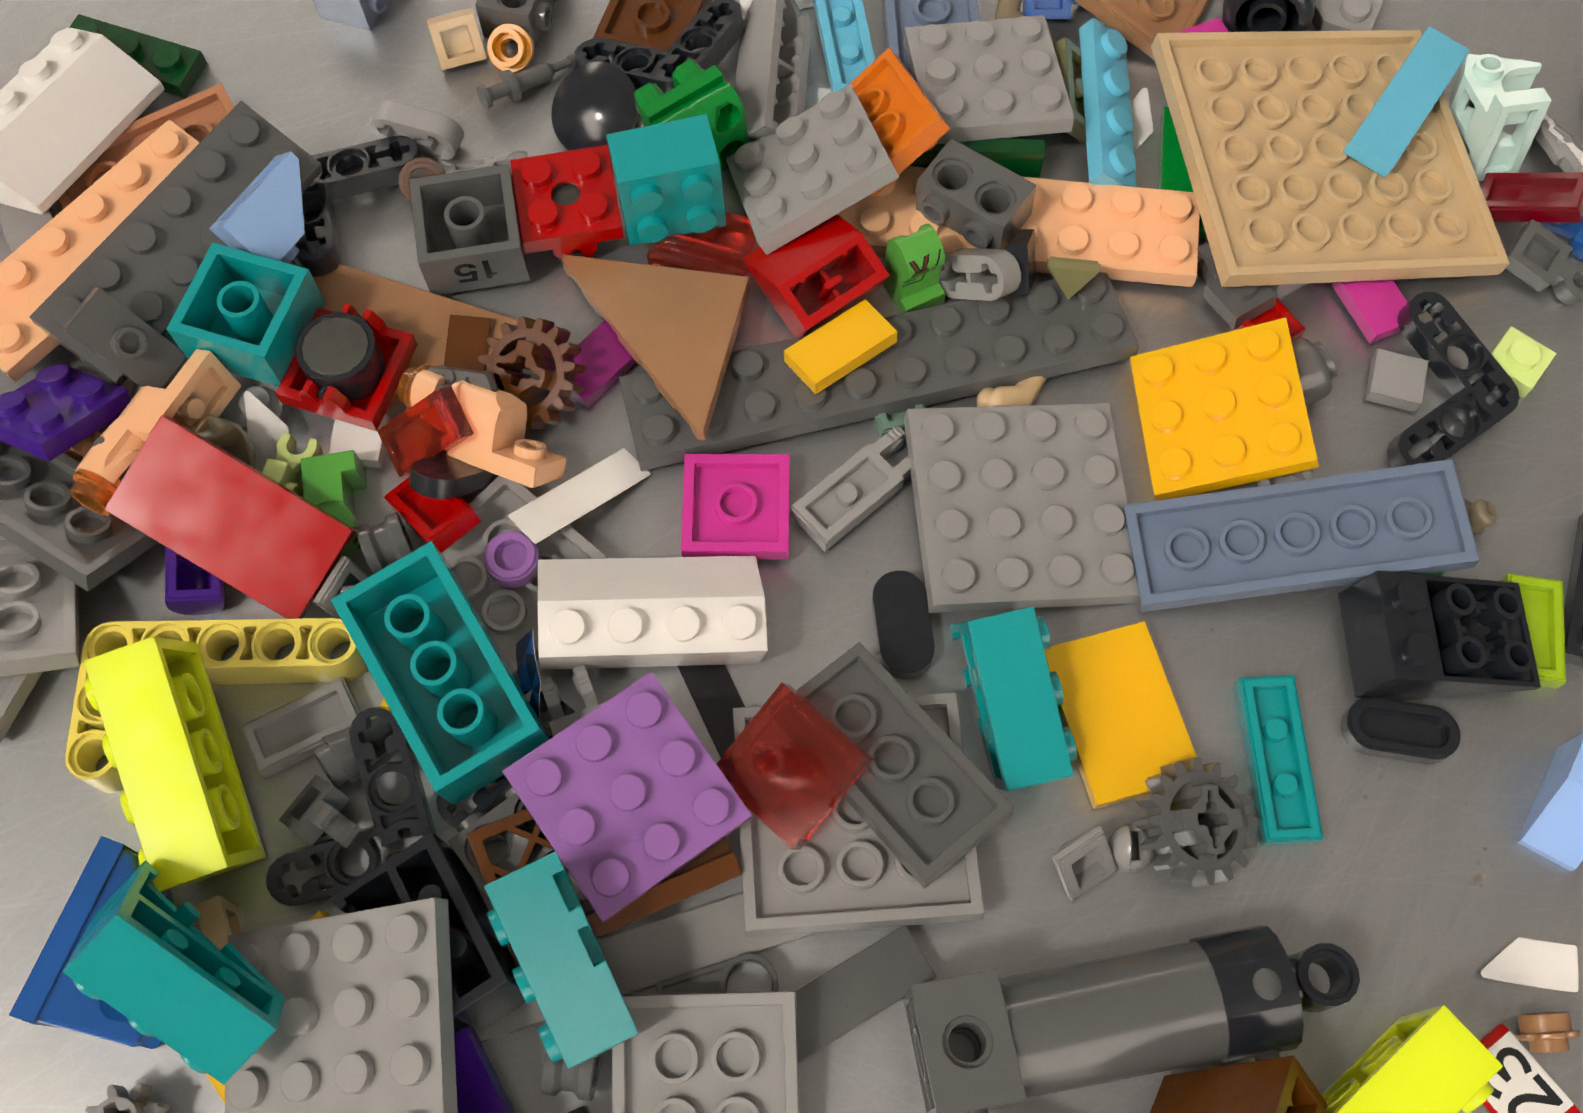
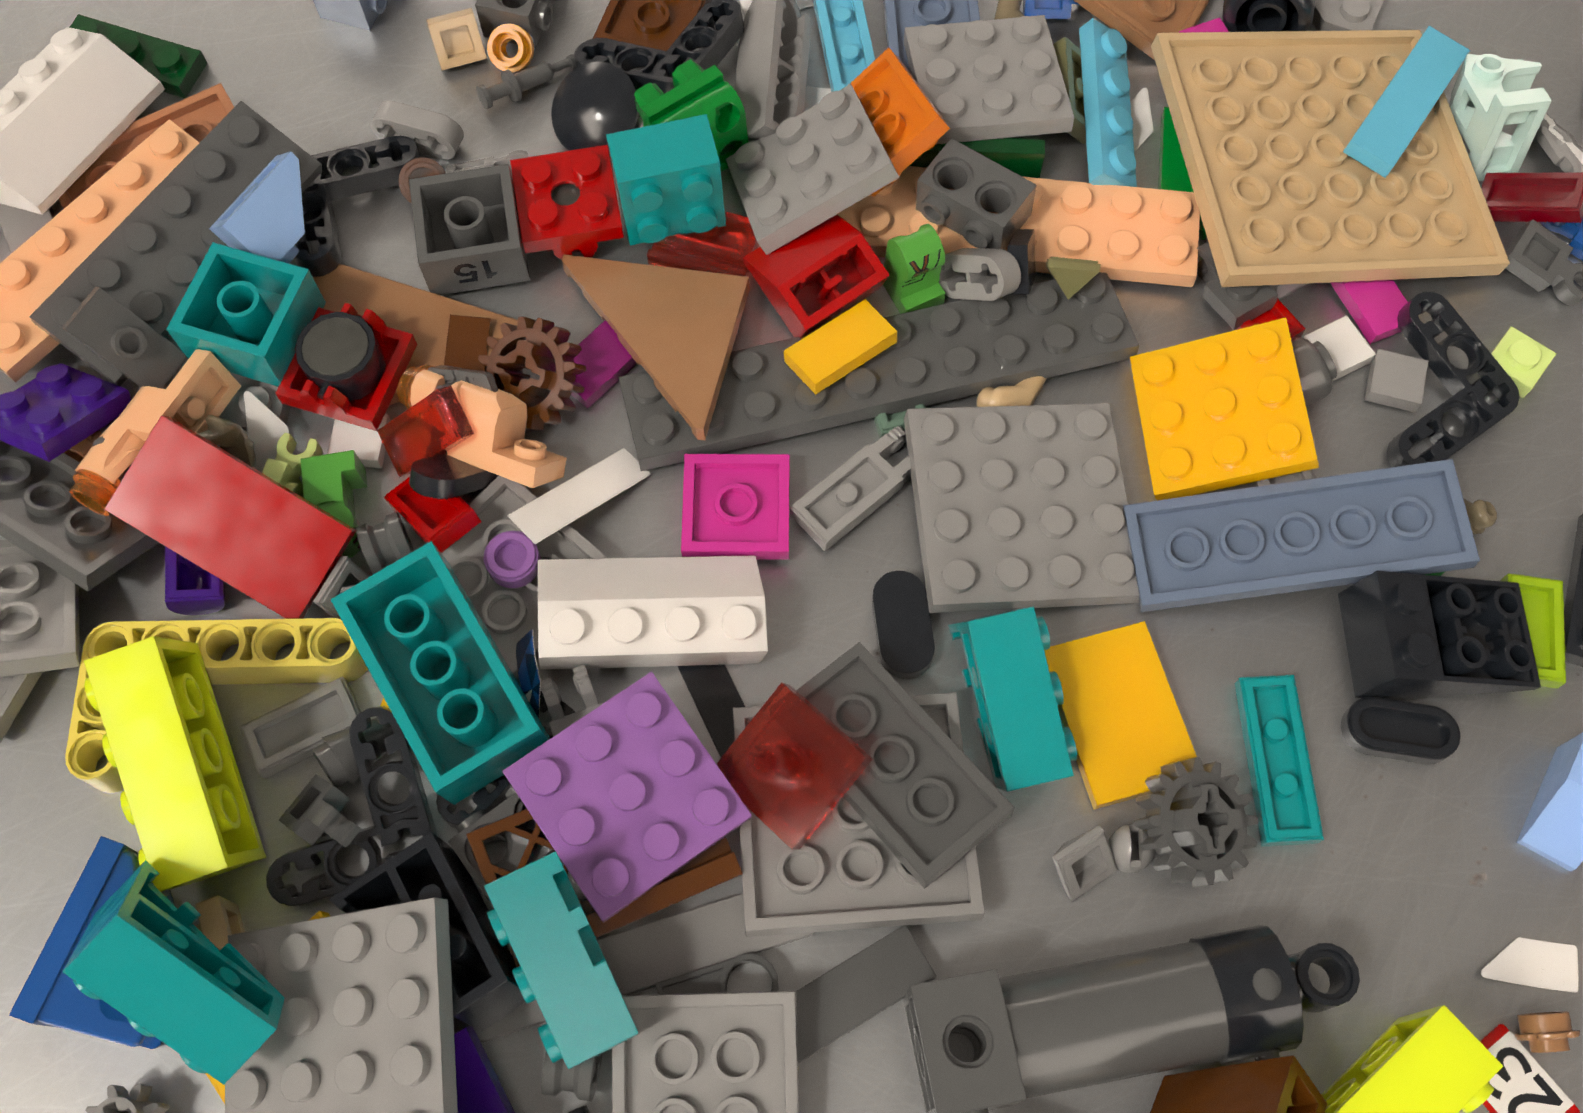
(1344, 345): none -> white tile

